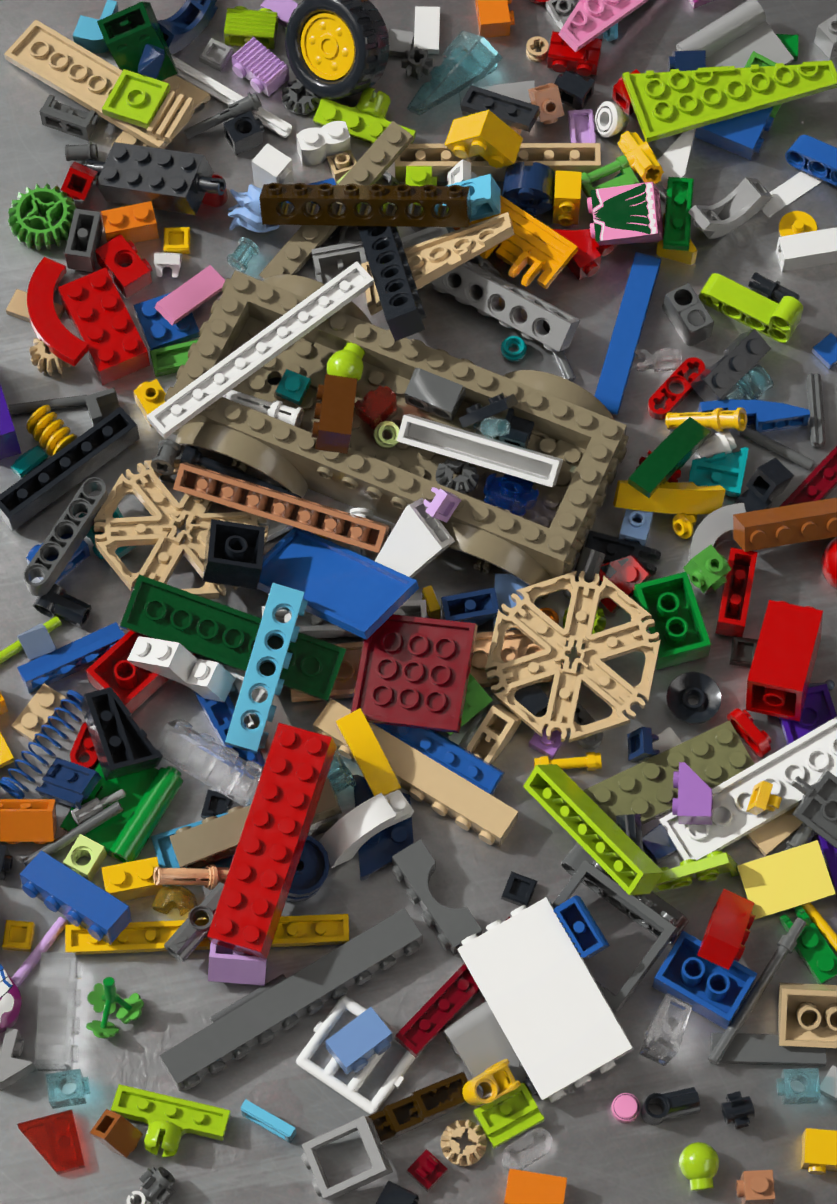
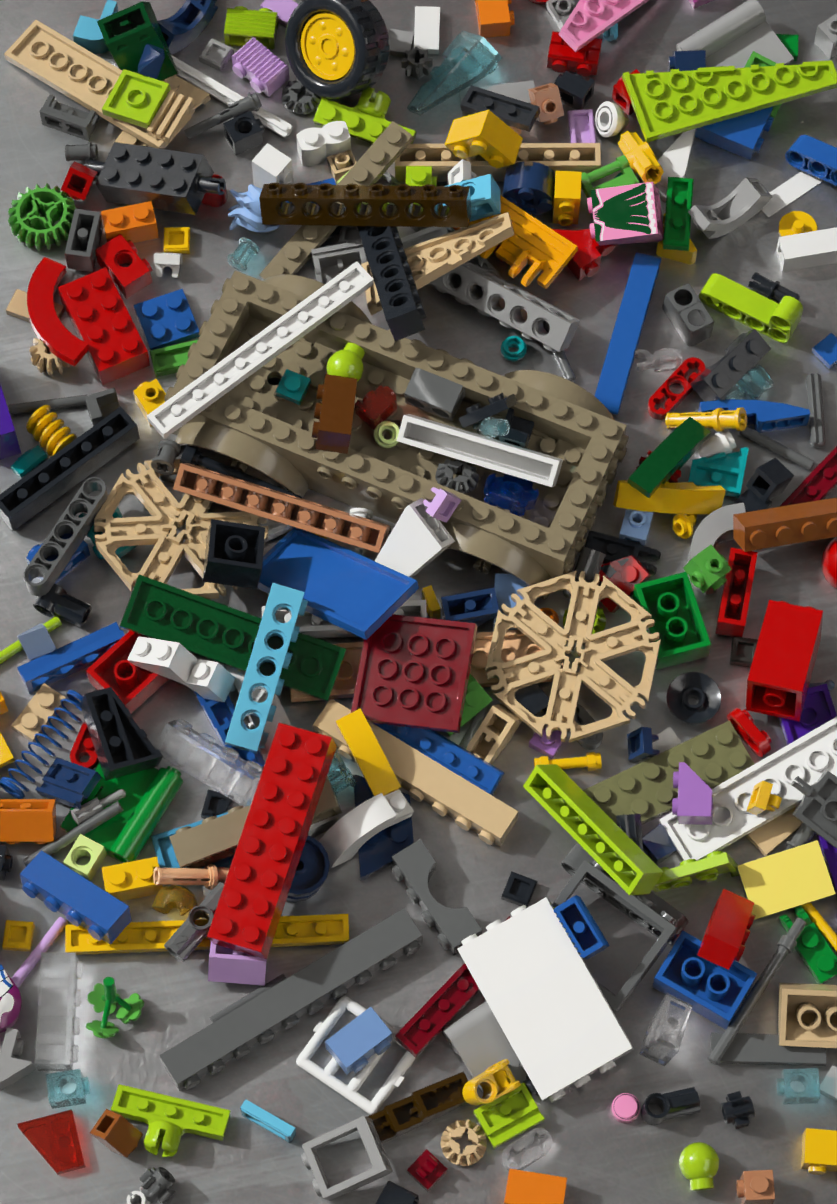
(190, 295): bright pink tile -> none
(275, 409): white pin -> none
(543, 45): tan bush -> none

